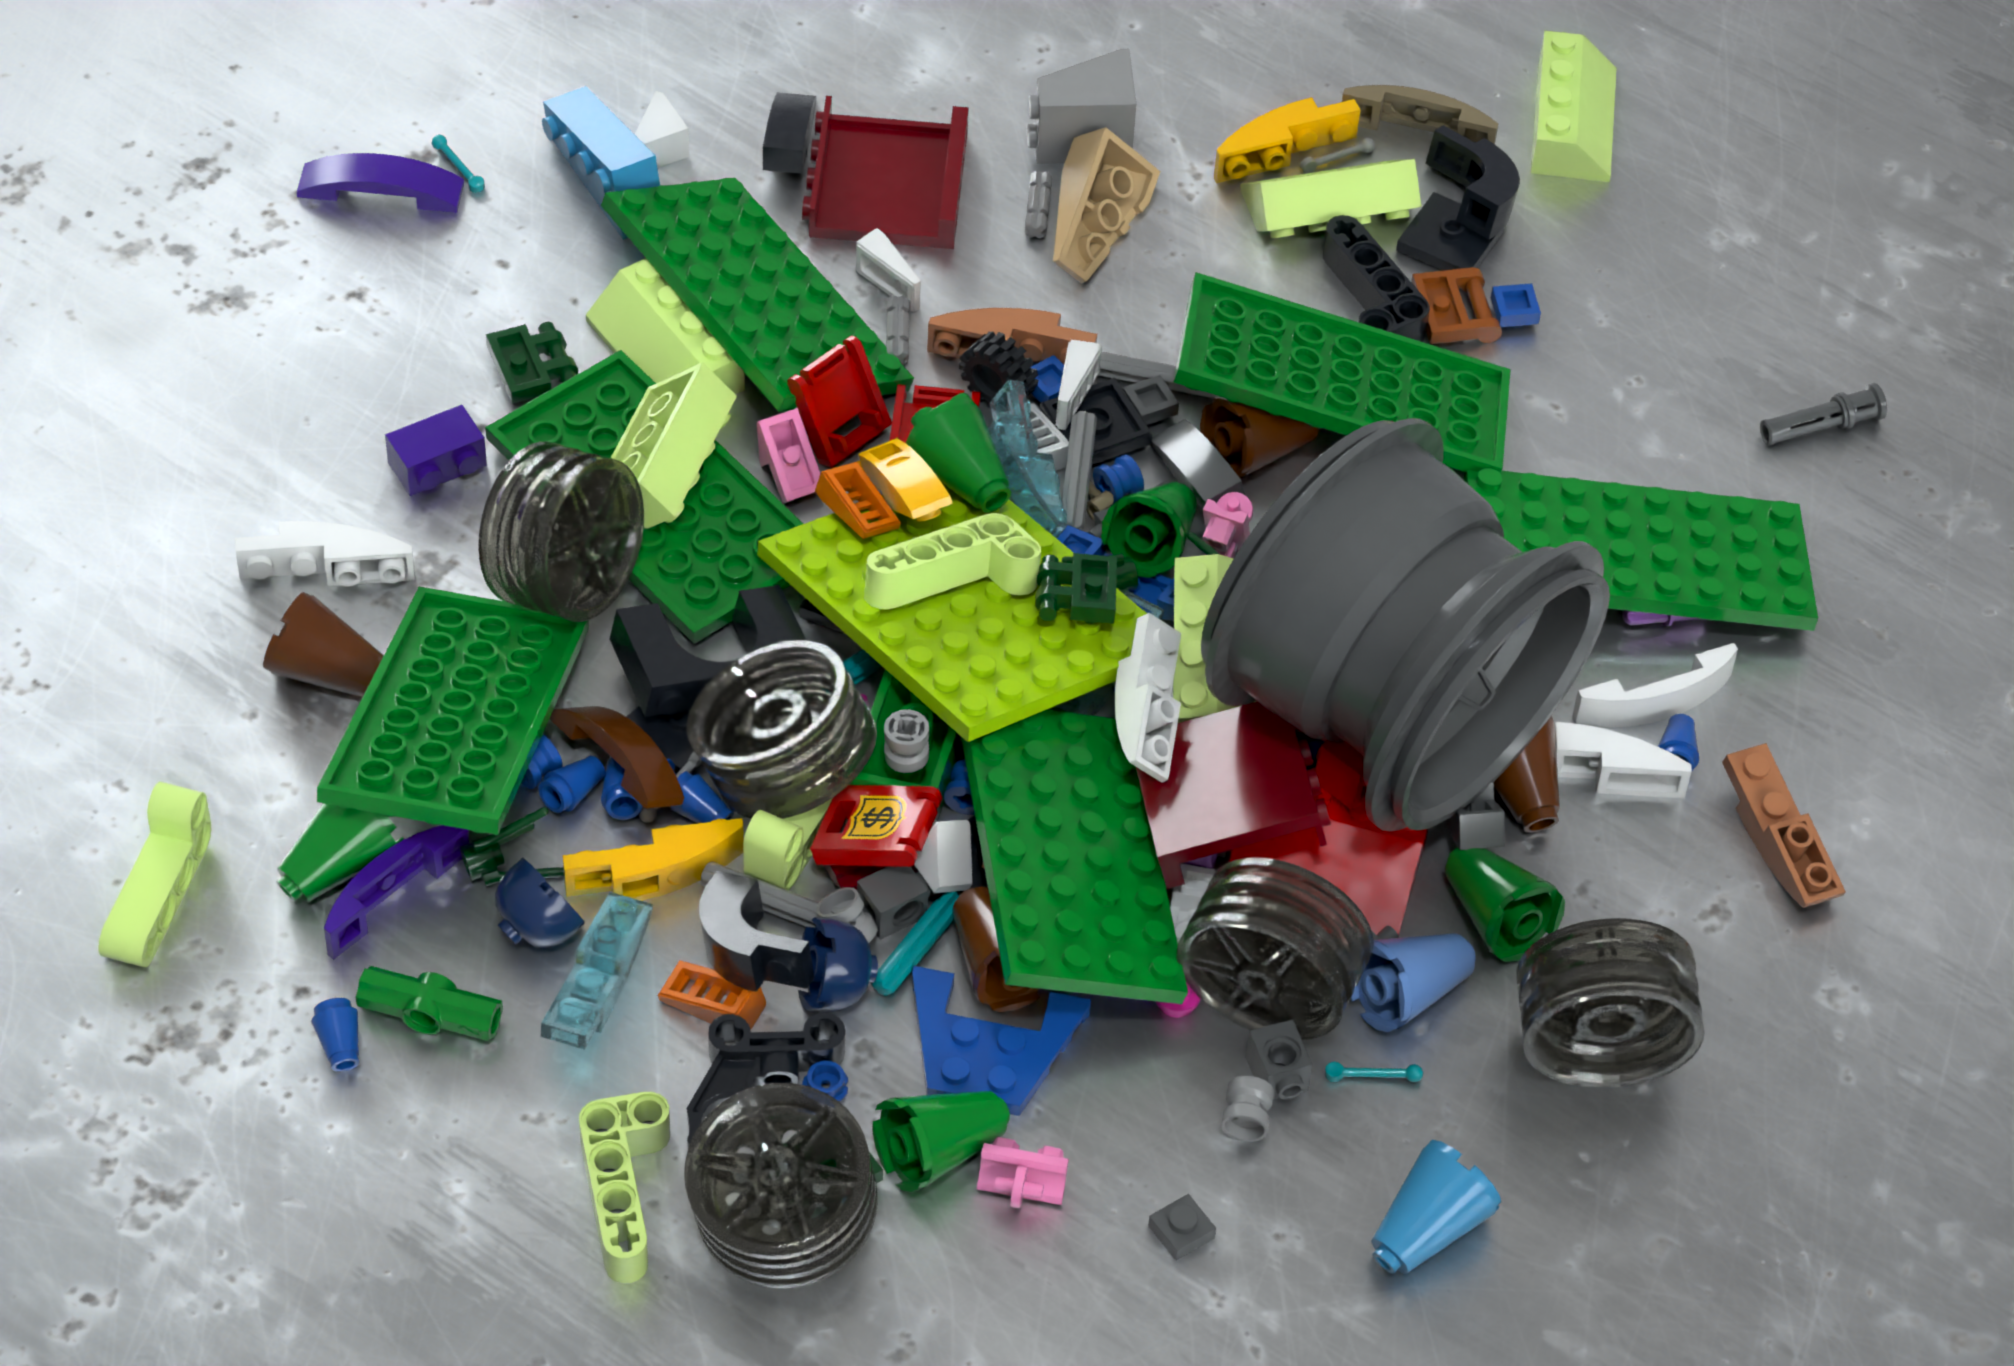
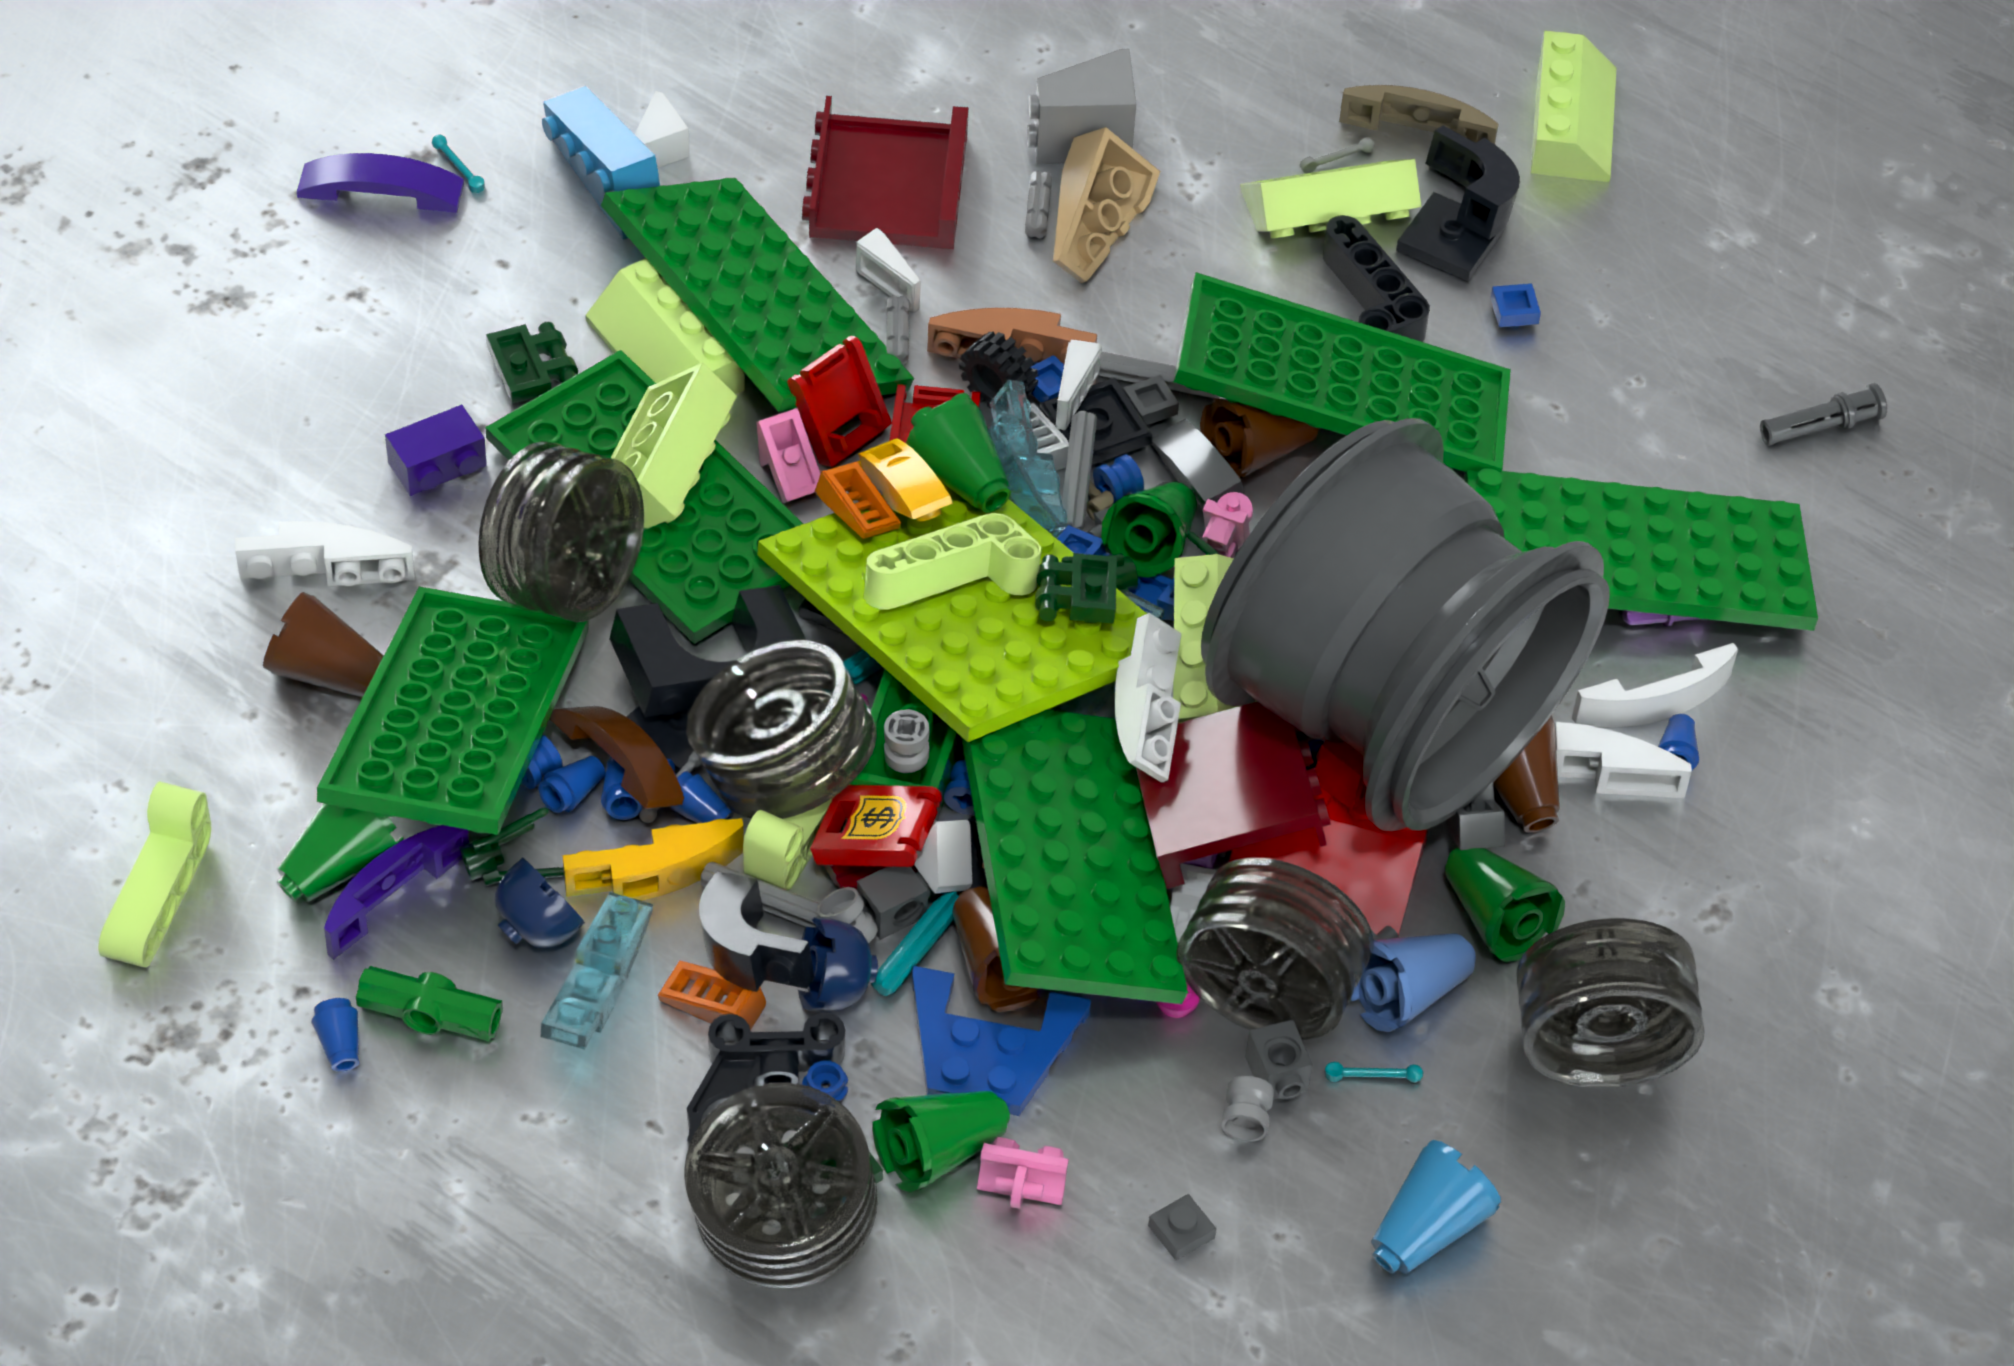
(618, 1189): yellowish green beam -> none
(788, 132): black slope -> none
(1292, 128): yellow slope -> none
(1447, 313): dark orange plate -> none
(1778, 830): nougat slope -> none

